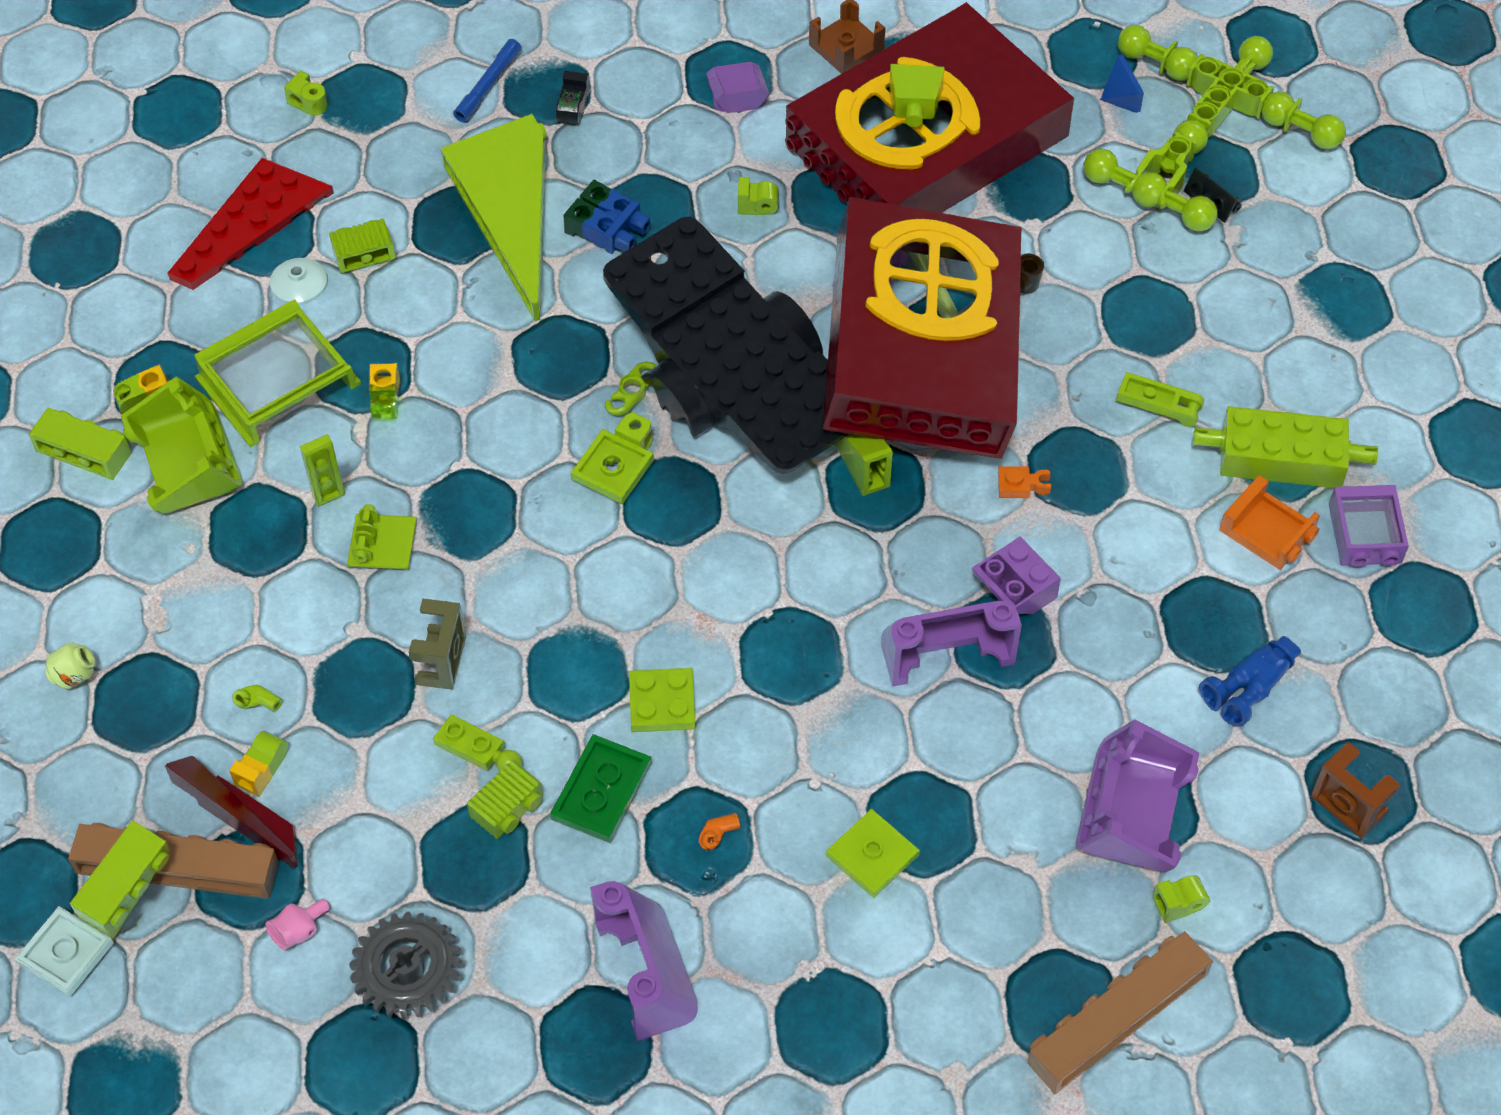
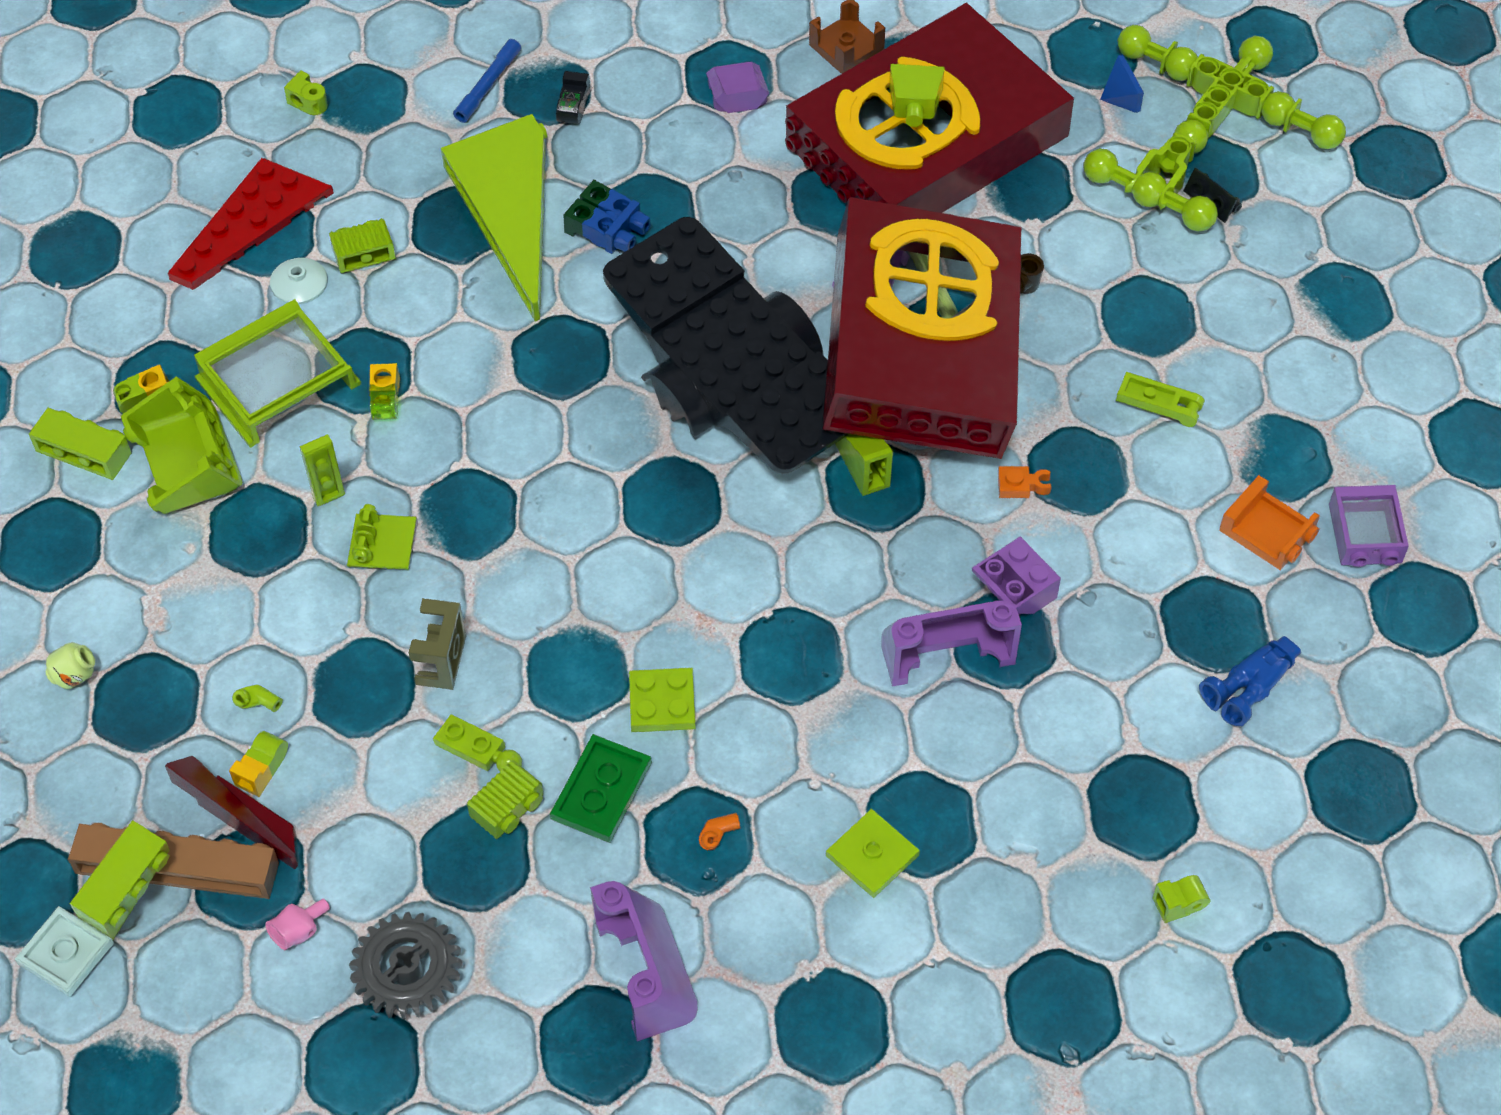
(627, 398): lime piece -> none
(627, 448): lime plate -> none
(757, 197): lime leg -> none
(1118, 1012): medium nougat brick -> none
(1135, 797): medium lavender windscreen -> none
(1285, 447): lime brick -> none
(1348, 797): dark orange panel -> none

